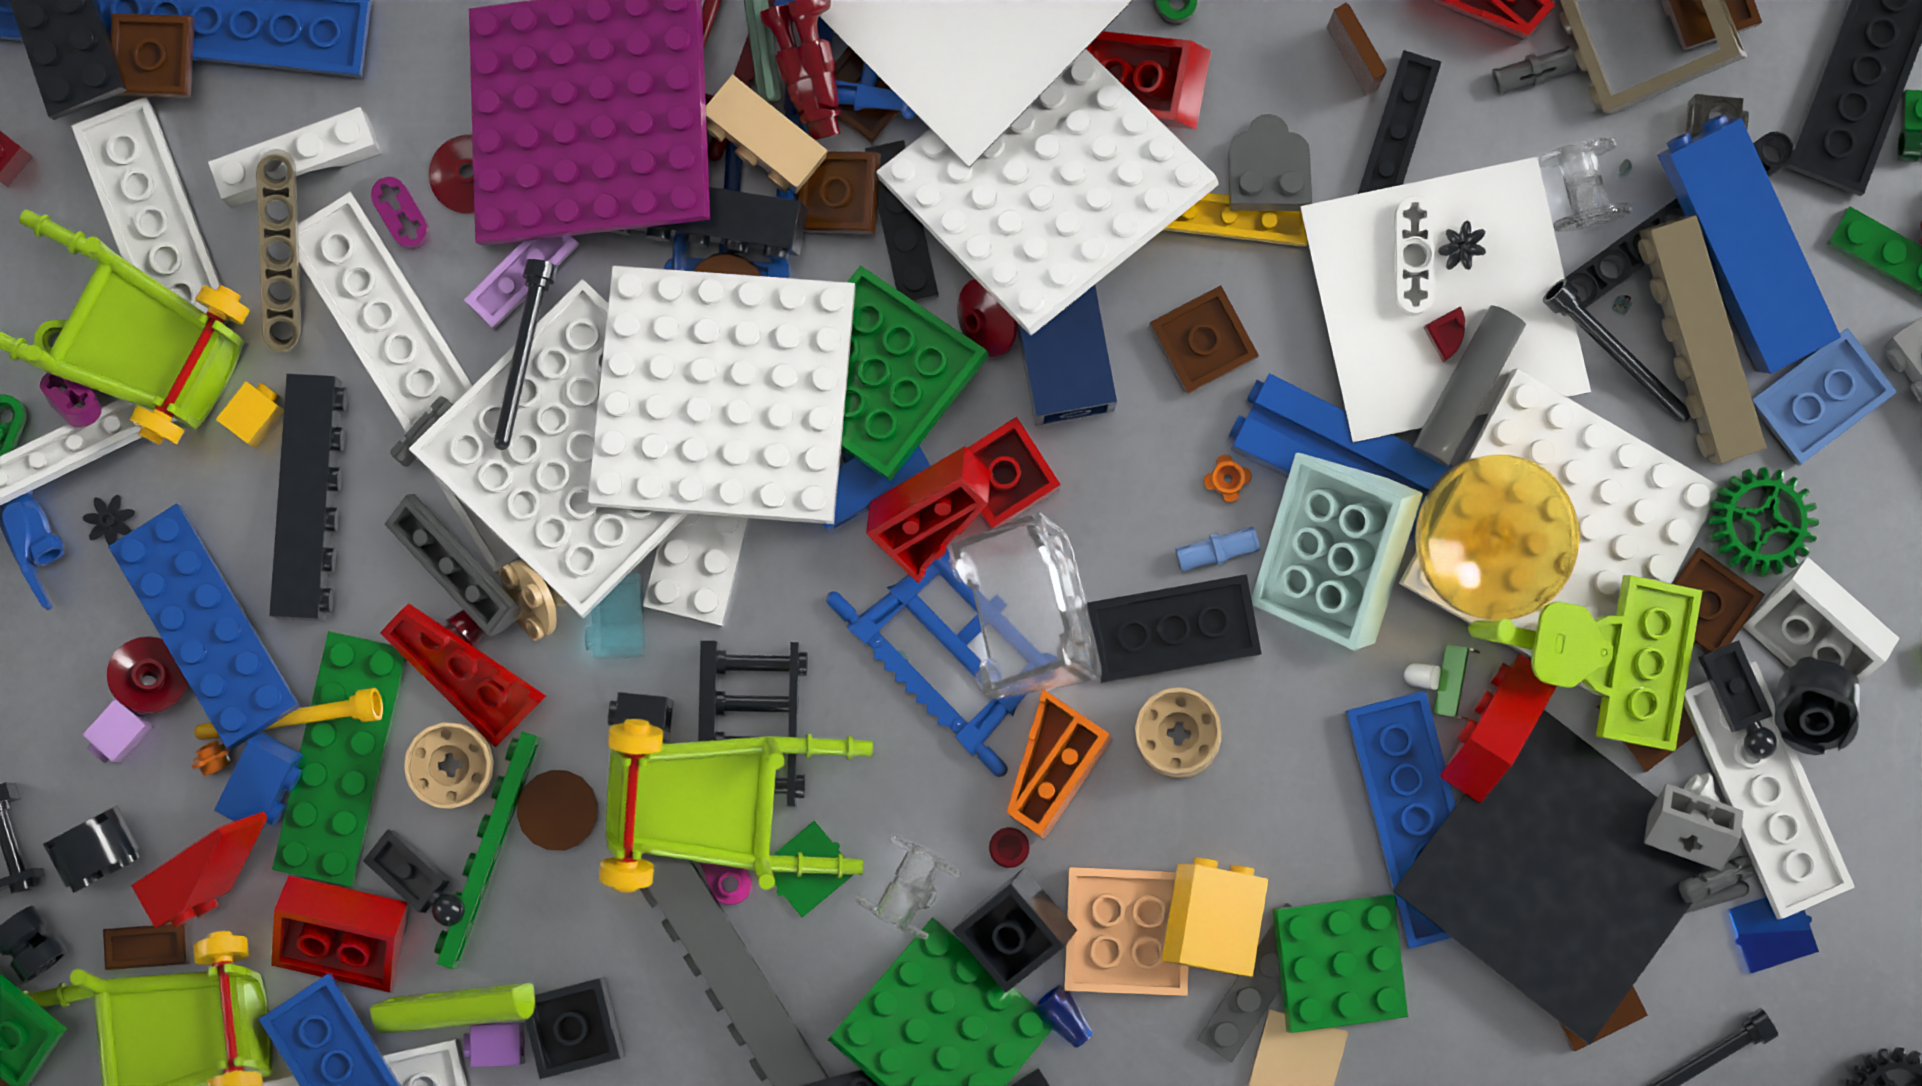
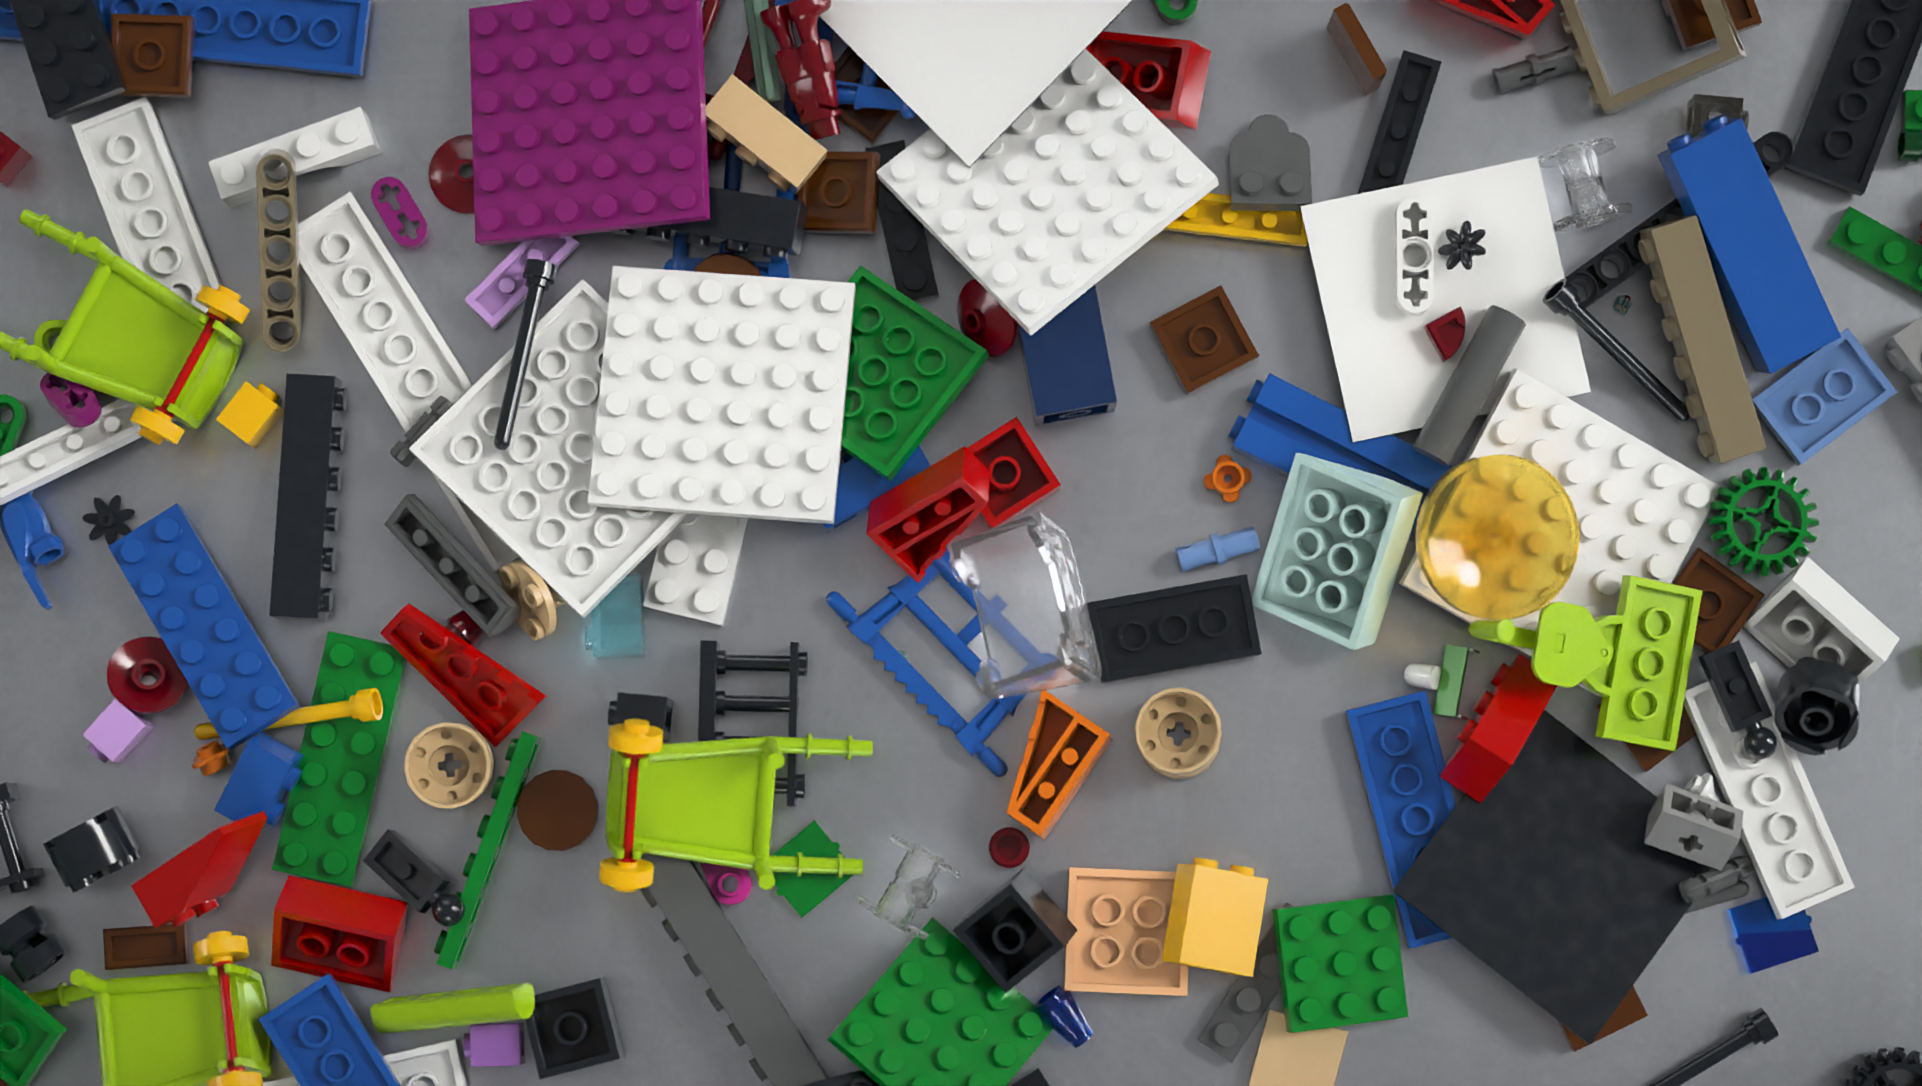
(1625, 166): light grey piece -> none

